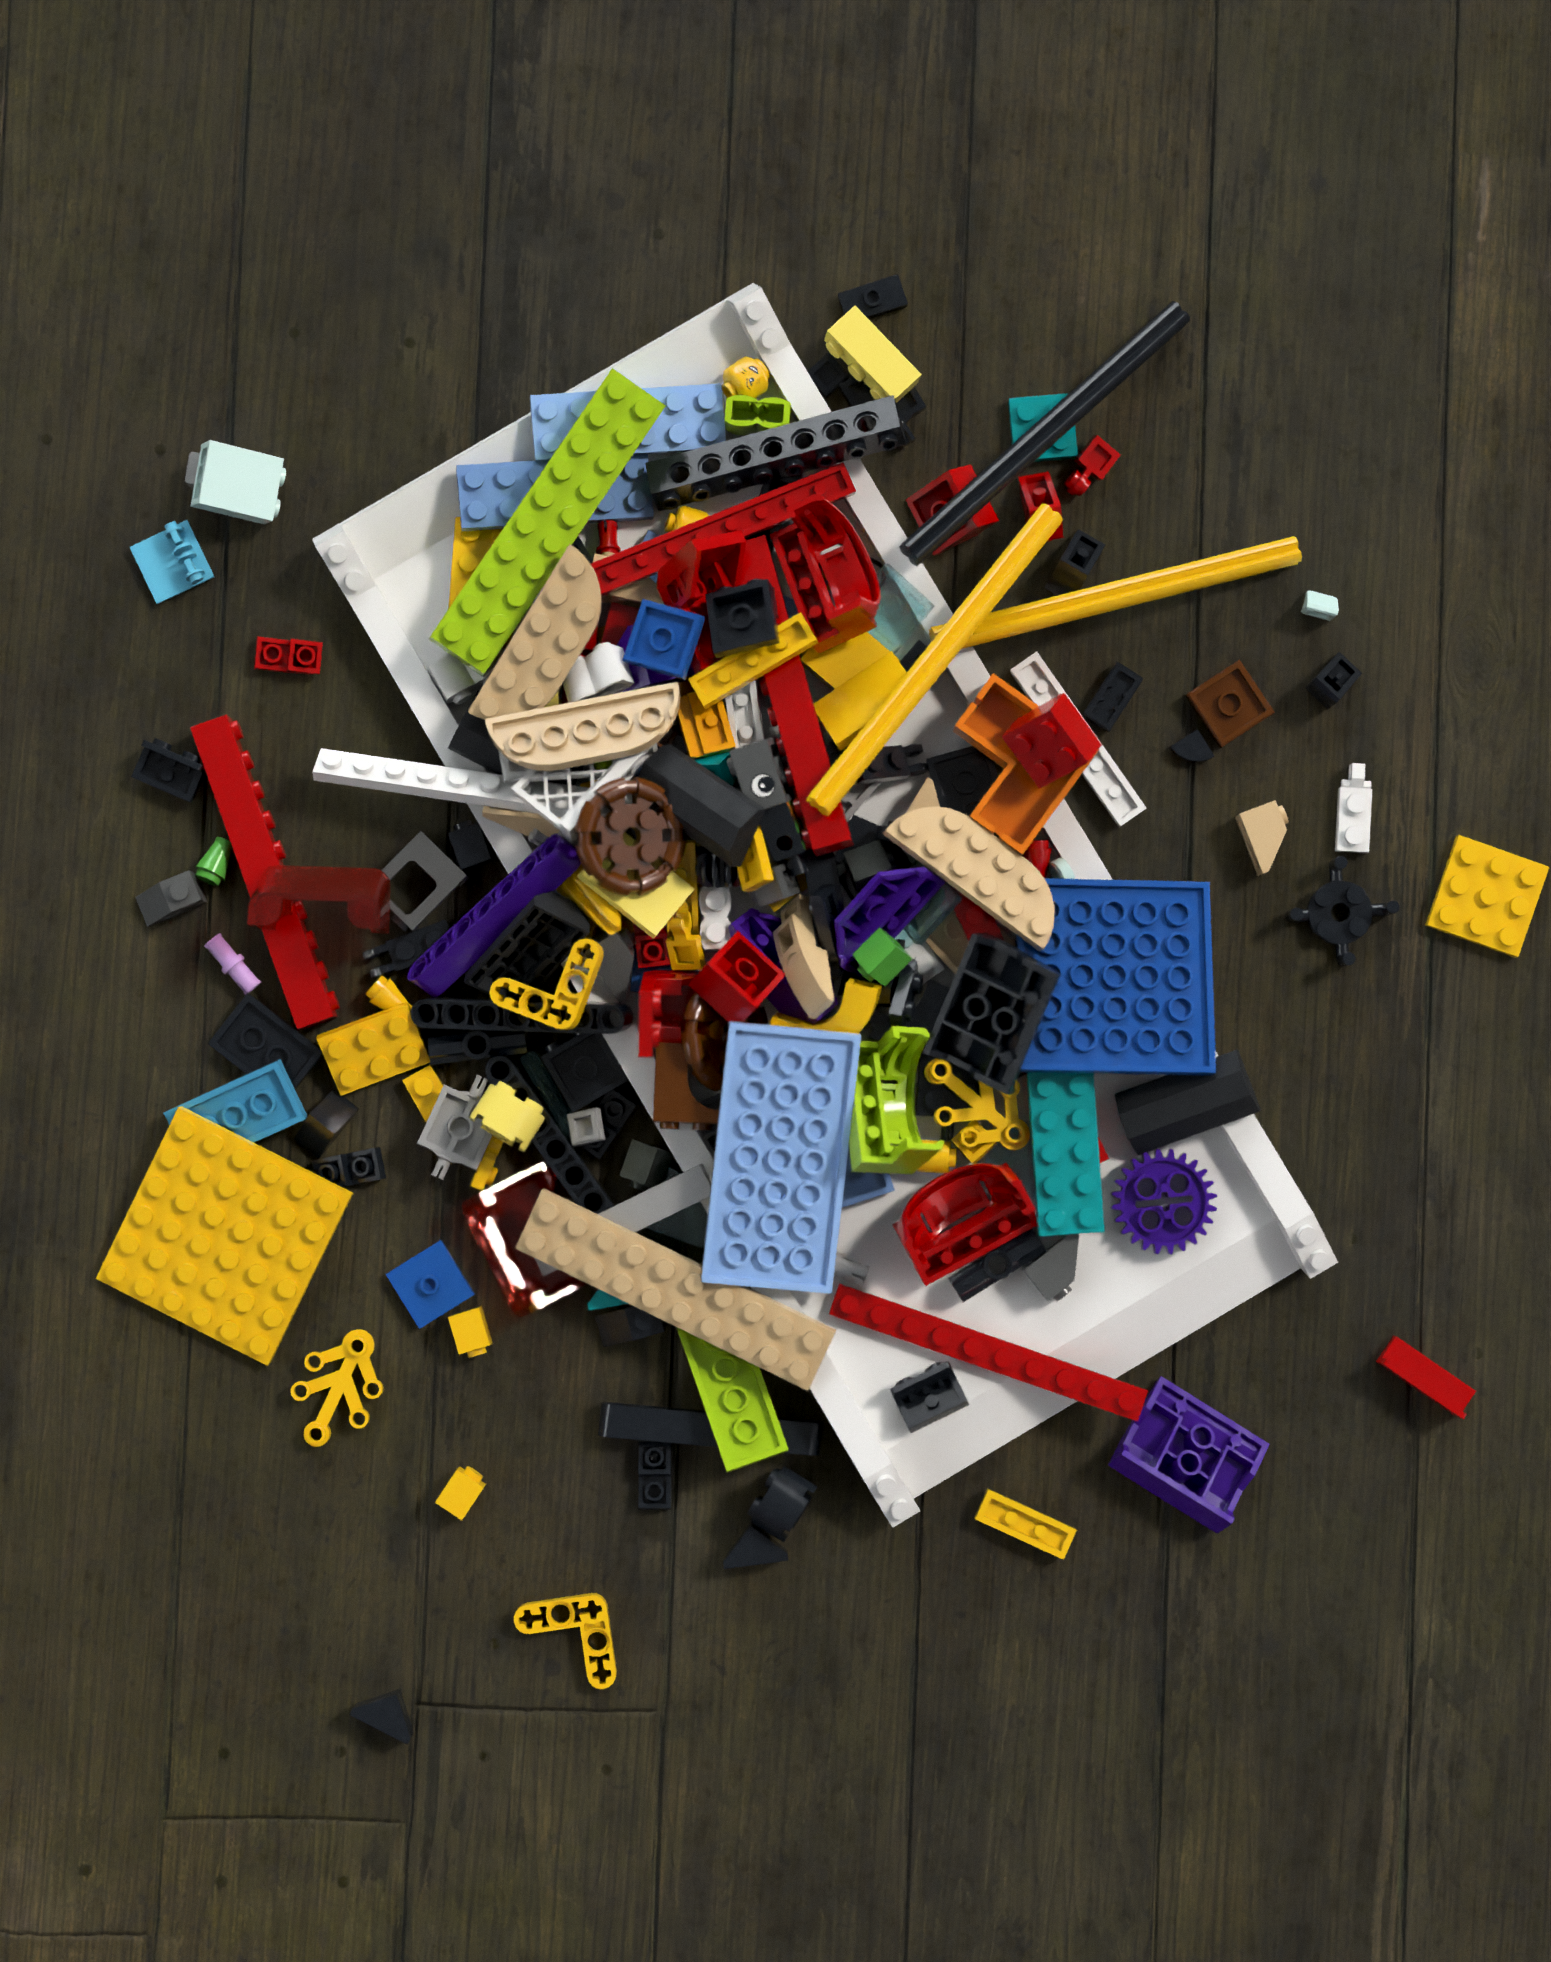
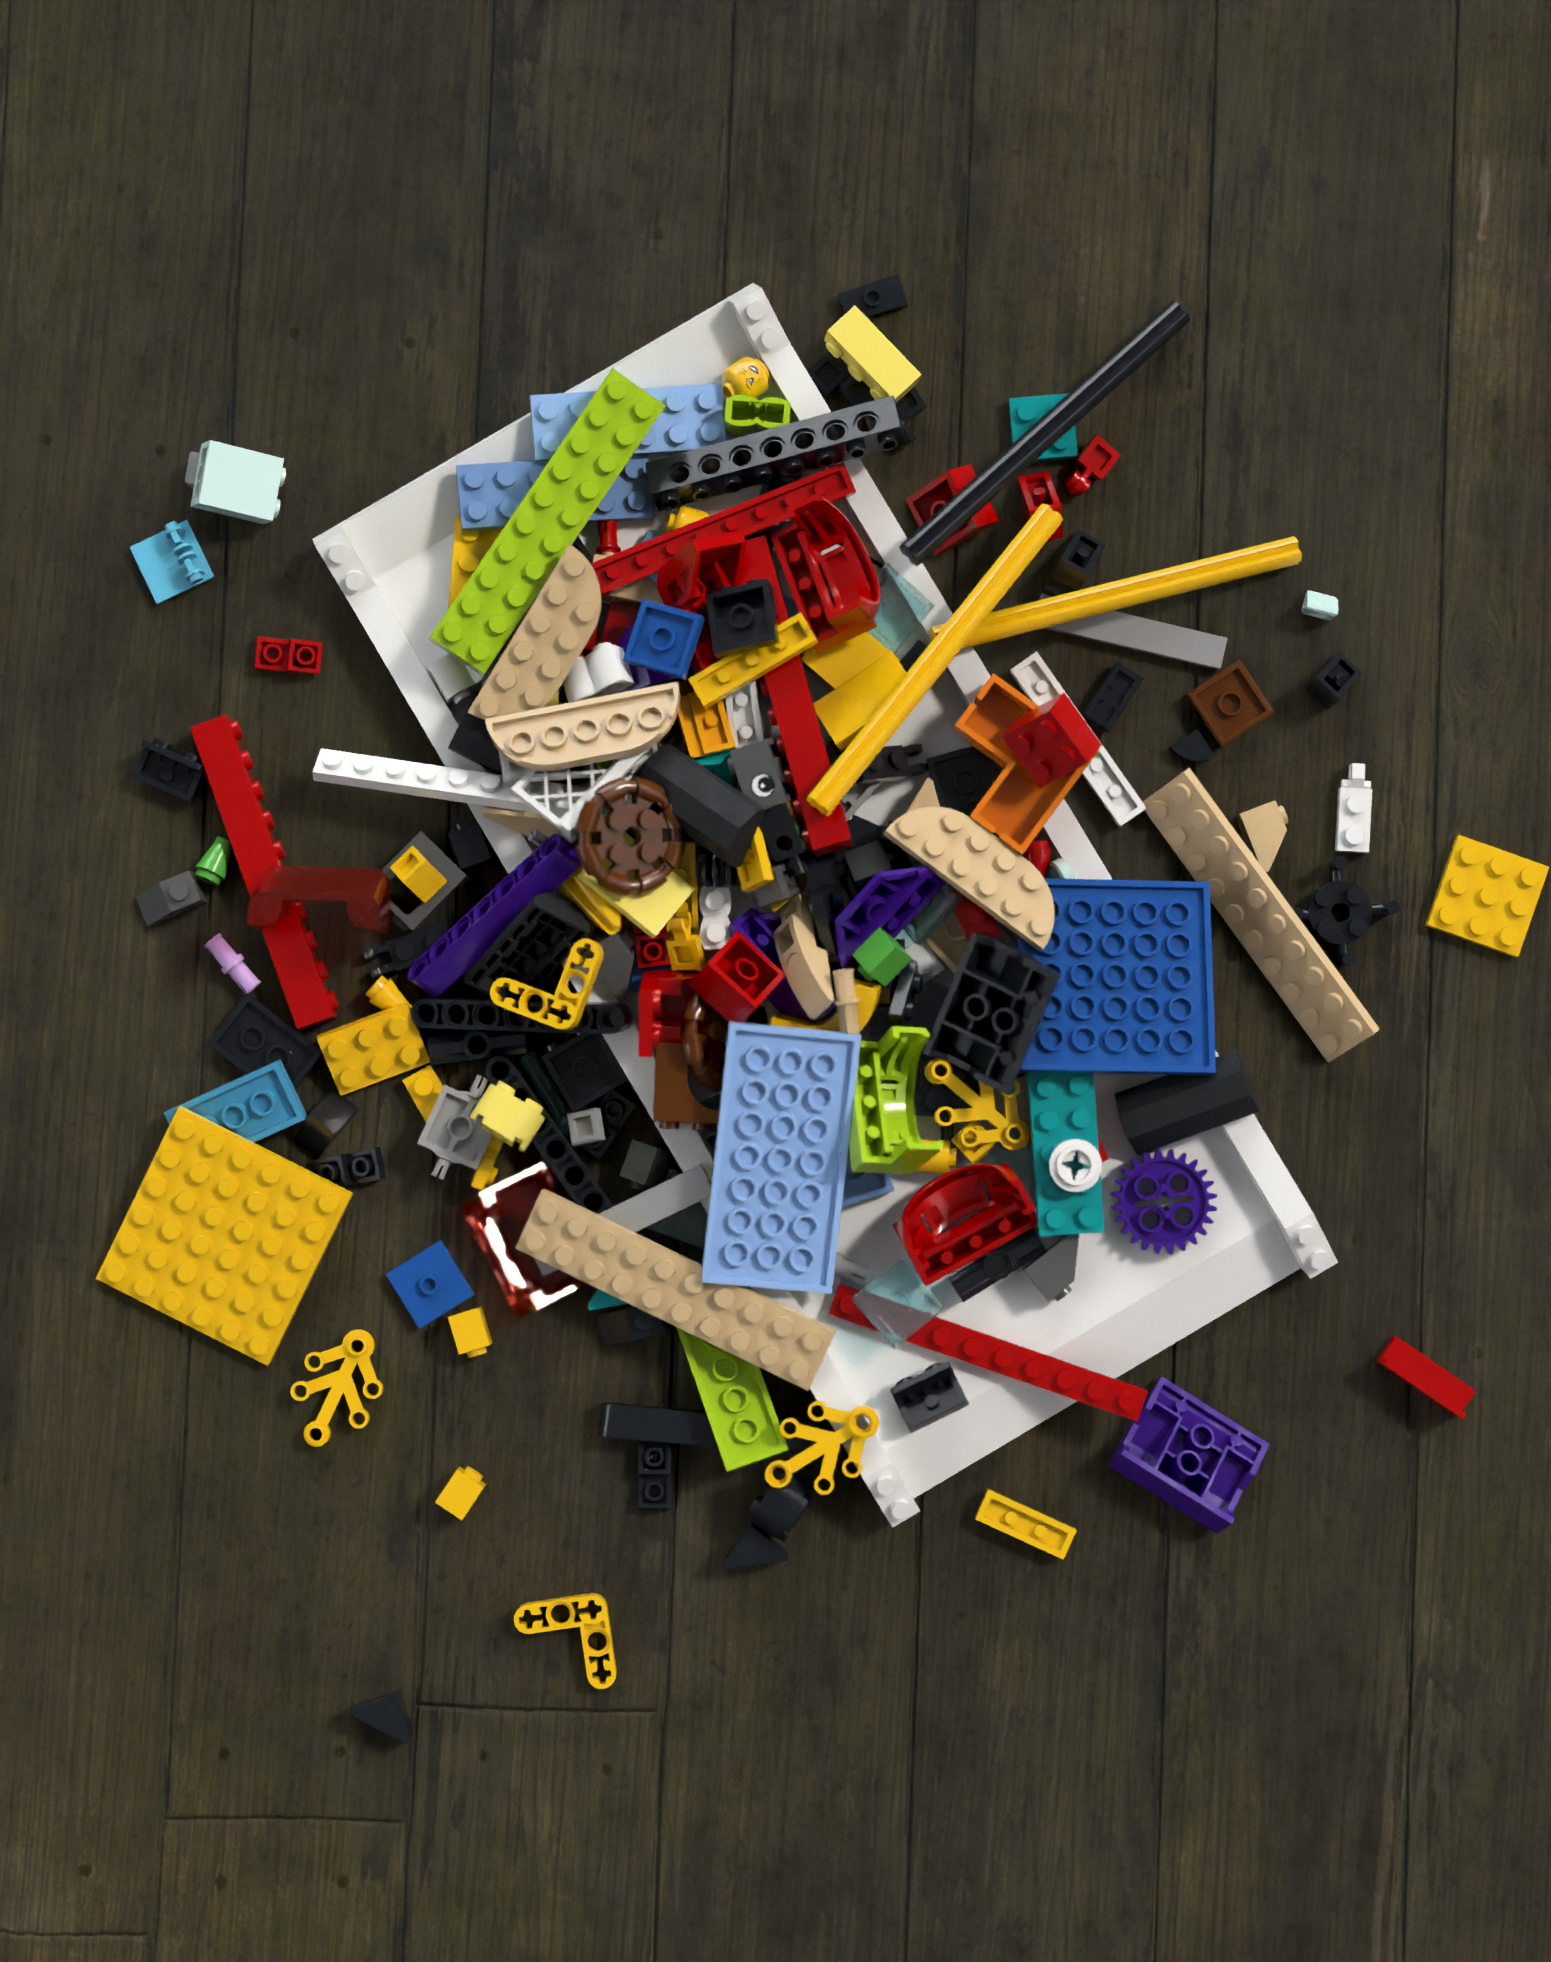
(418, 874): none -> yellow panel
(827, 1444): none -> yellow plant
(846, 1001): none -> tan axle
(898, 1303): none -> clear light blue tile
(1086, 1154): none -> white gear
(1148, 637): none -> light grey tile
(1260, 916): none -> tan plate

